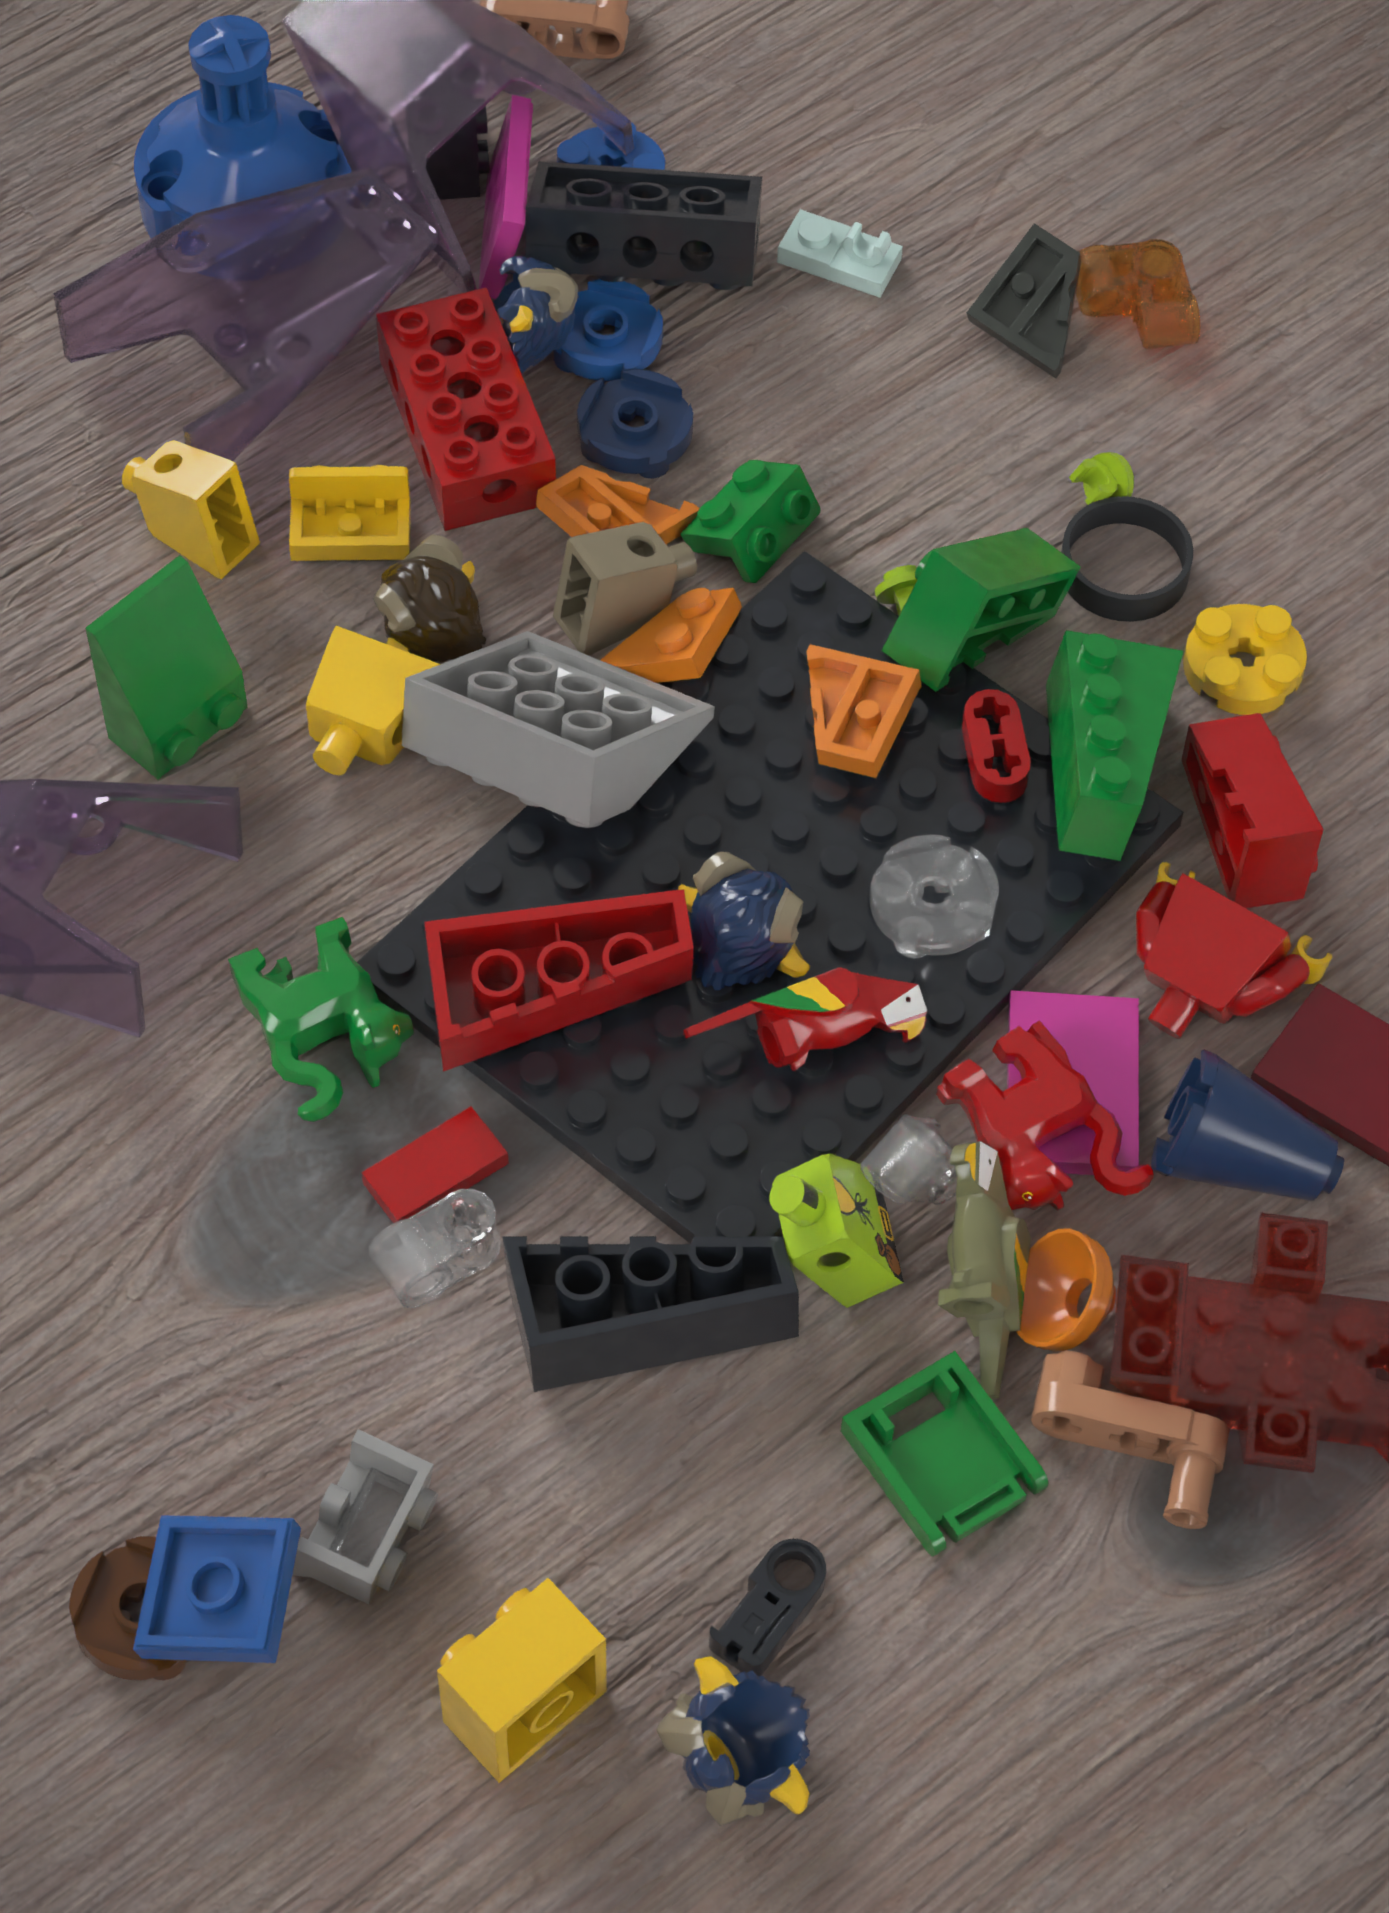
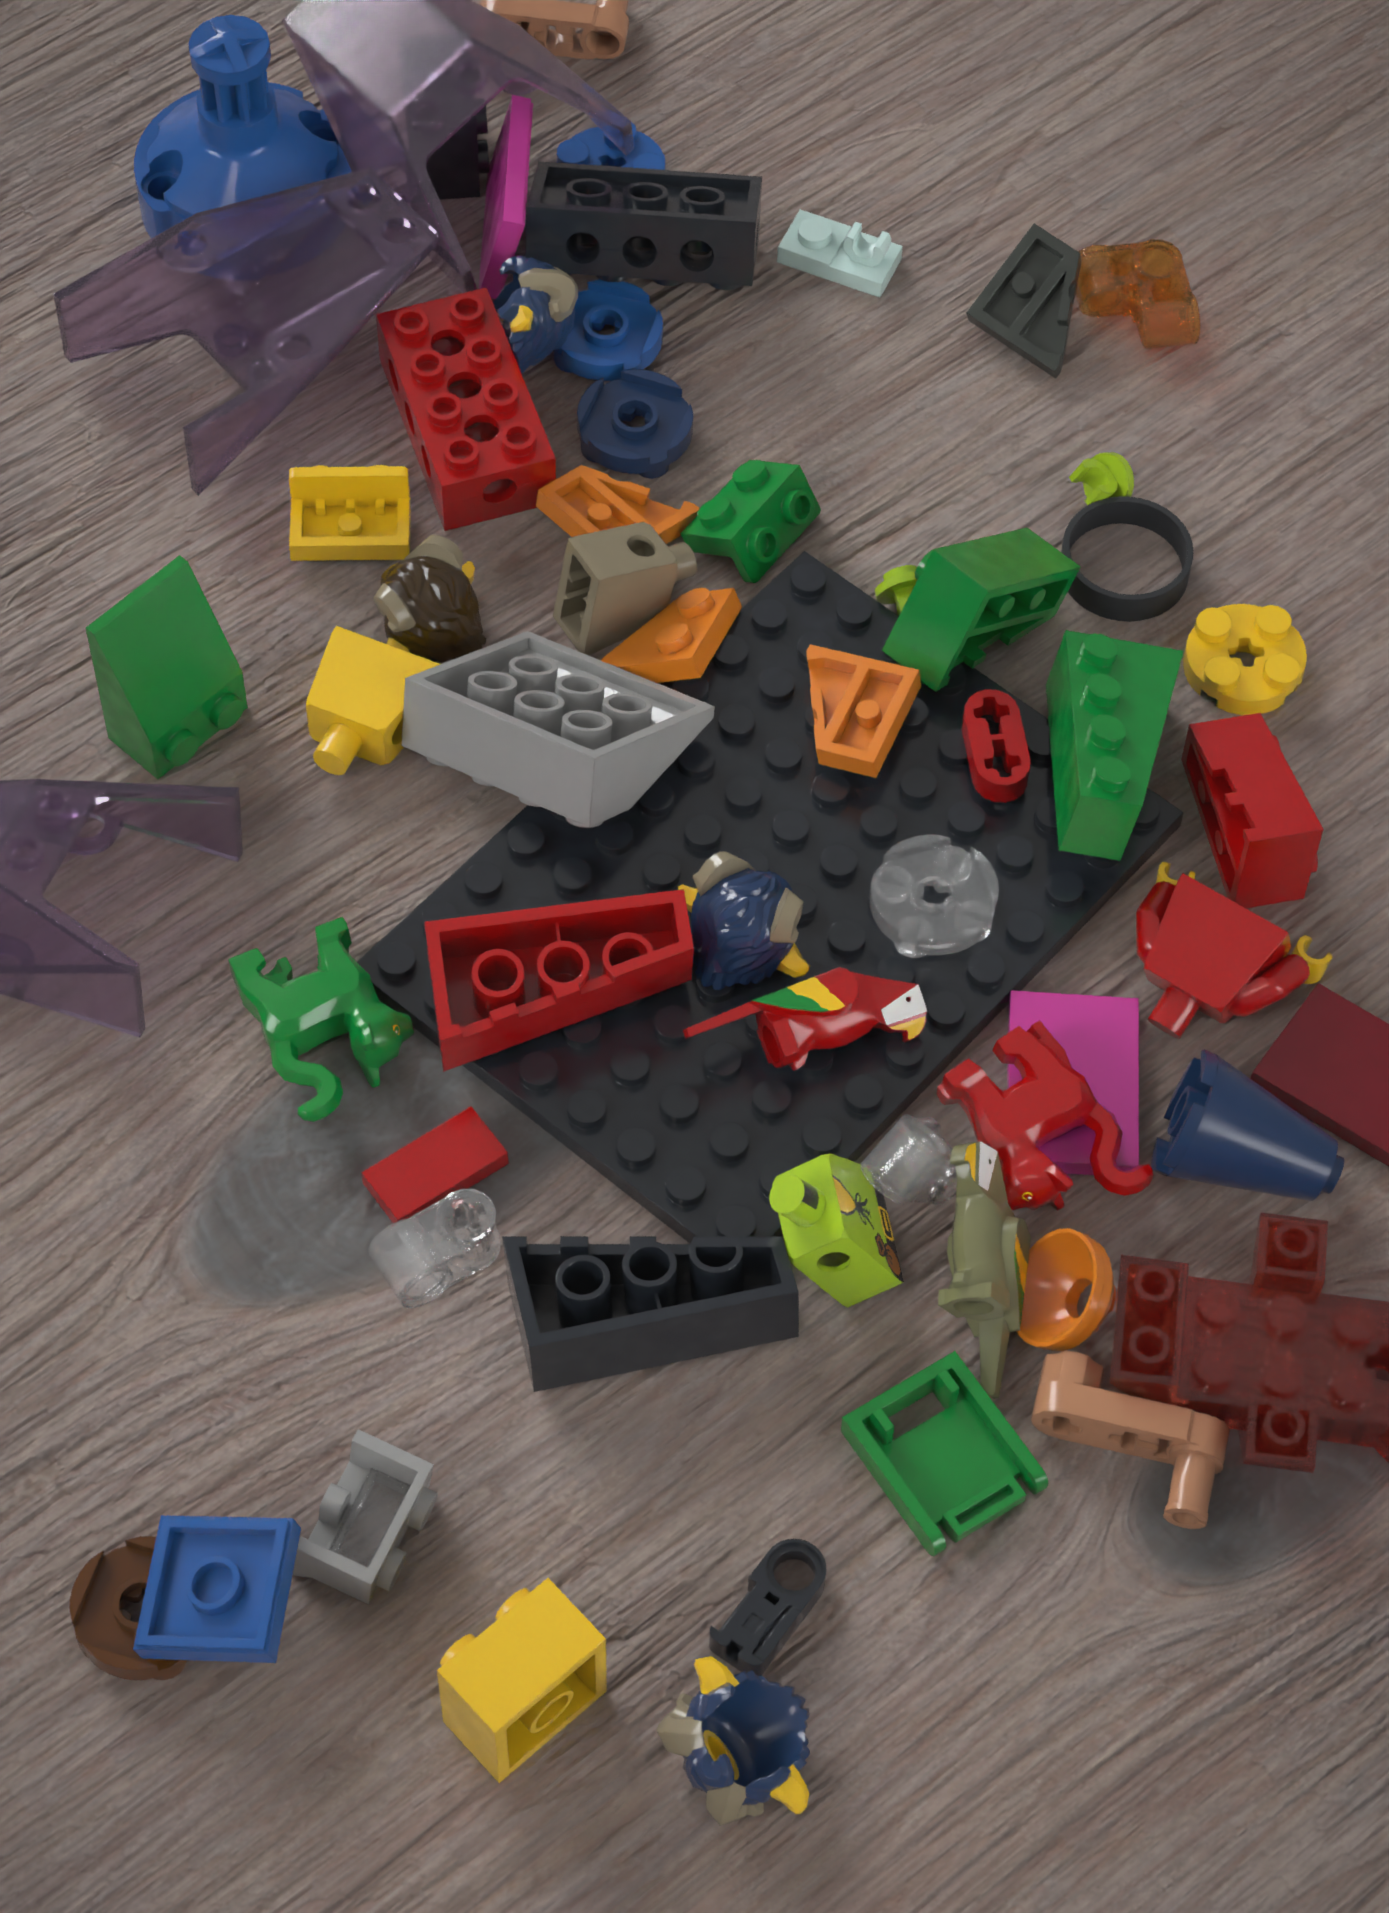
(194, 505): yellow torso -> none

